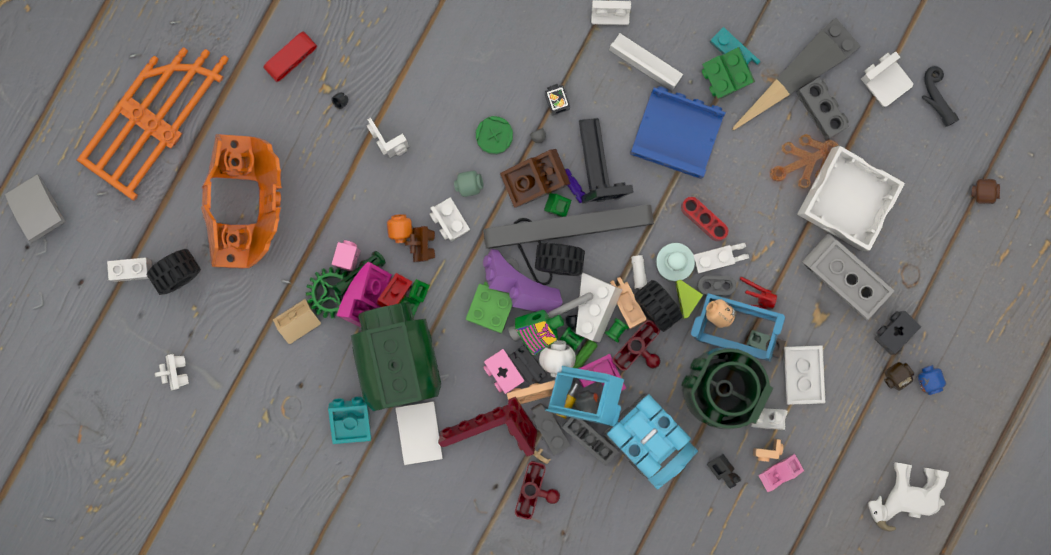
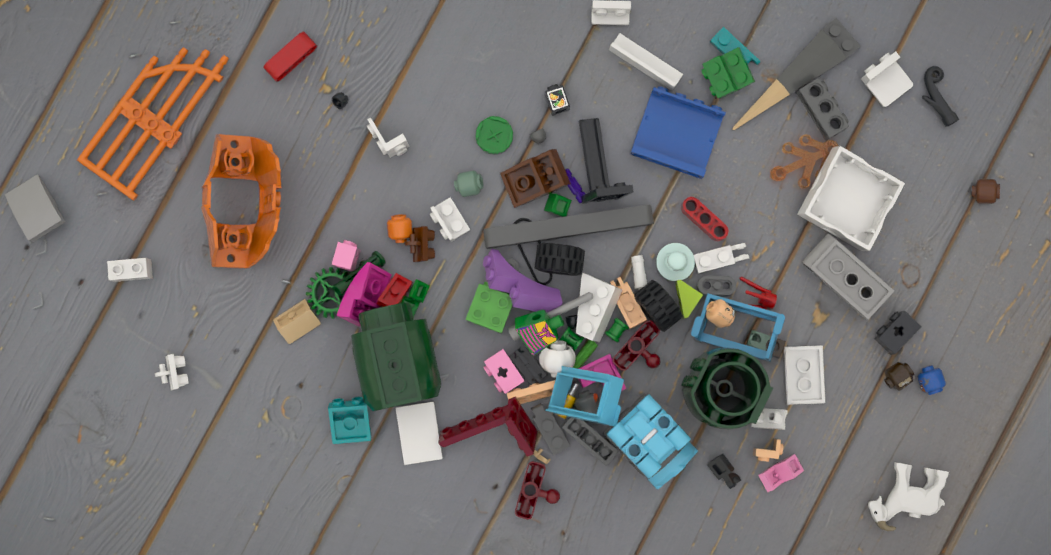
(173, 271): black tyre -> none

